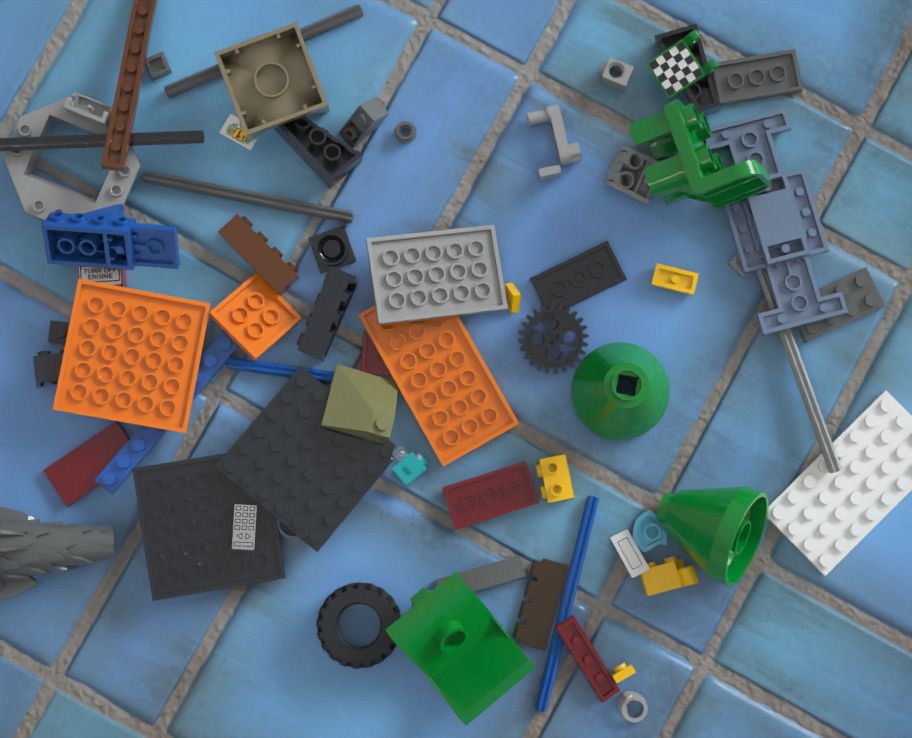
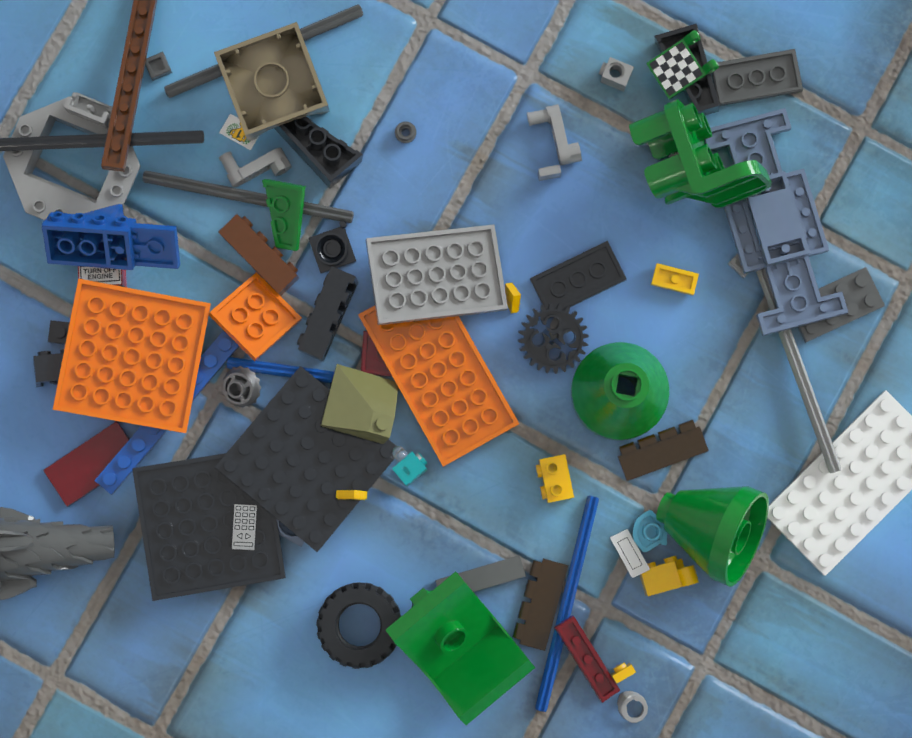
(241, 387): none -> flat silver piece
(274, 160): none -> light grey beam
(286, 212): none -> green wing
(351, 494): none -> yellow tile
(363, 122): dark grey slope -> none
(490, 495): dark red plate -> none
(628, 175): light grey slope -> none
(668, 451): none -> dark brown windscreen

